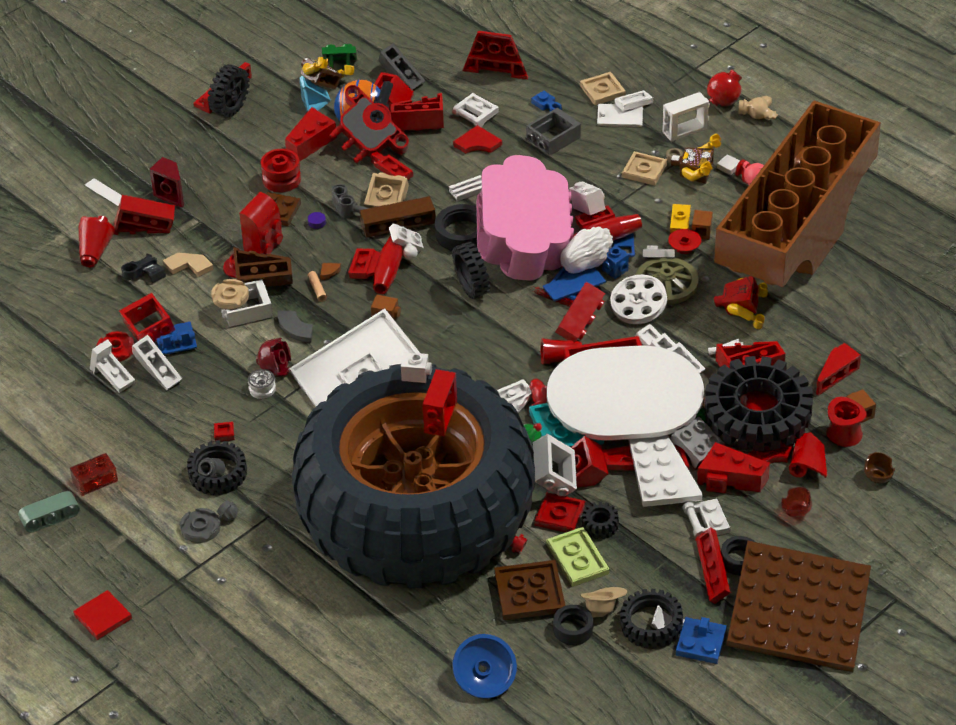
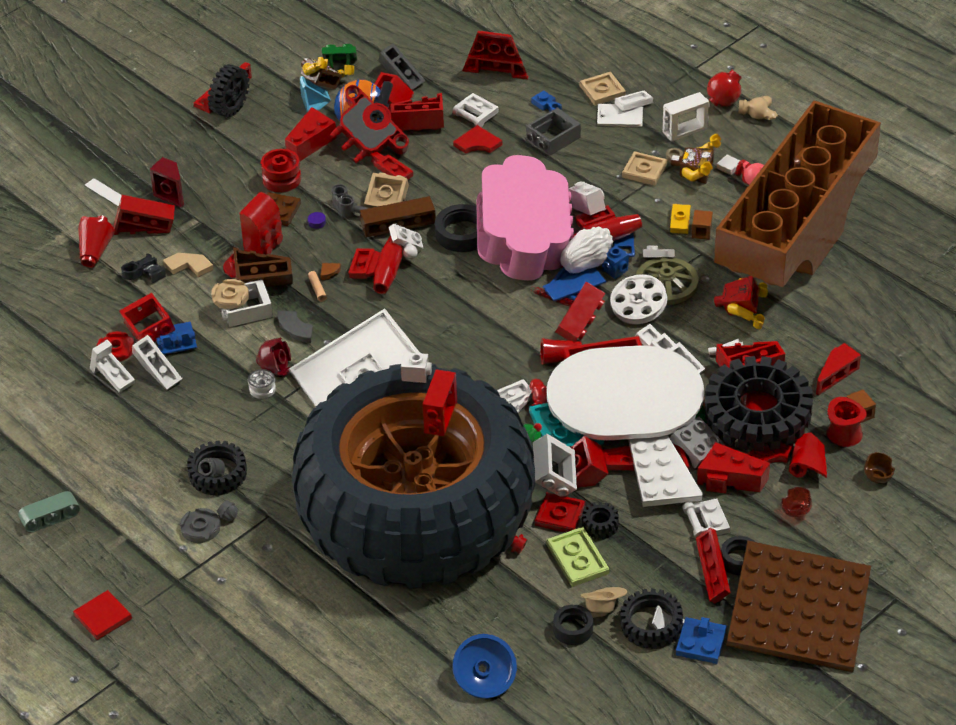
(93, 474): clear red brick -> none
(224, 431): red tile -> none
(388, 303): dark orange brick -> none
(466, 188): white tile -> none
(471, 270): black tyre -> none
(529, 589): reddish brown plate -> none
(684, 240): red piece -> none

